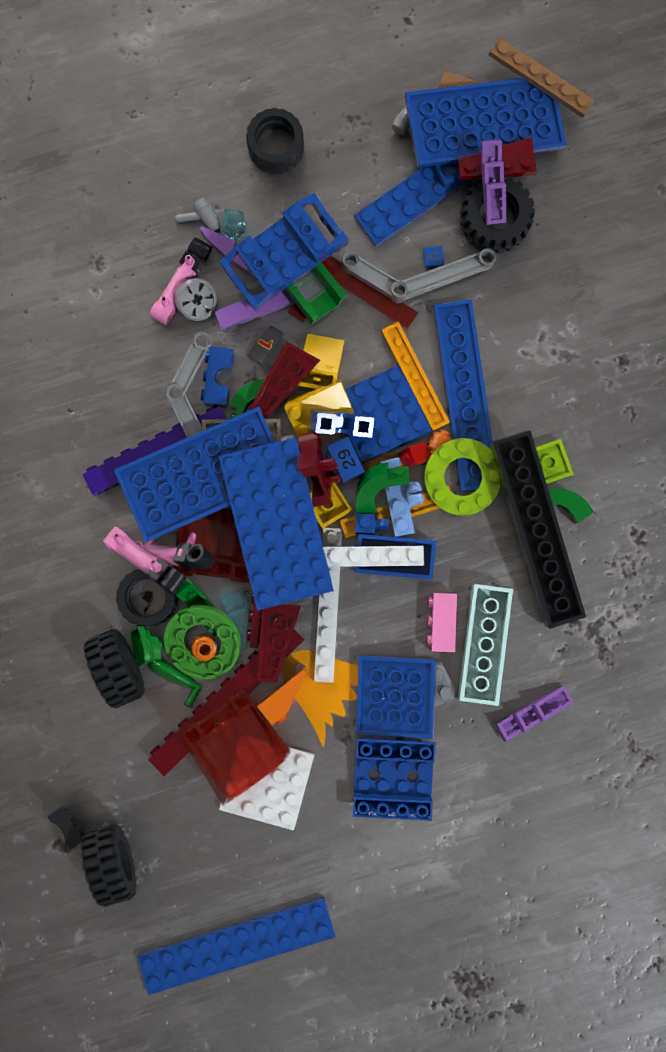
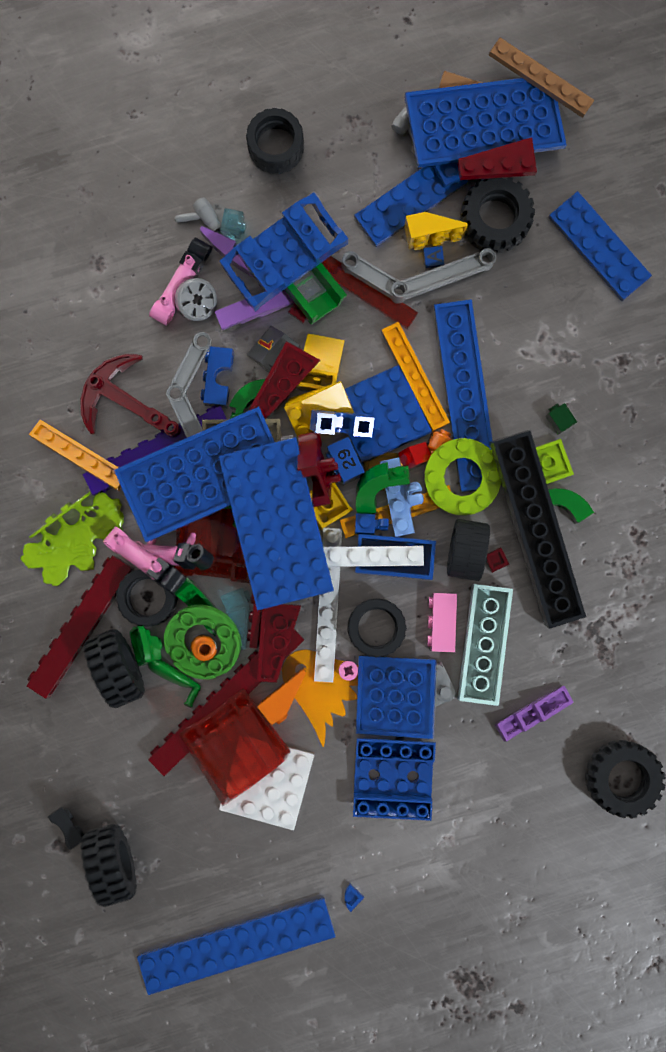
(73, 542): none -> lime plant
(76, 453): none -> light orange plate
(79, 628): none -> dark red brick
(104, 387): none -> dark red piece
(346, 668): none -> bright pink wheel
(352, 897): none -> blue tile
(396, 640): none -> black tyre
(429, 229): none -> yellow slope
(468, 549): none -> black tyre
(493, 181): medium lavender slope -> none
(496, 560): none -> dark red tile
(560, 418): none -> dark green brick
(599, 246): none -> blue plate
(650, 784): none -> black tyre

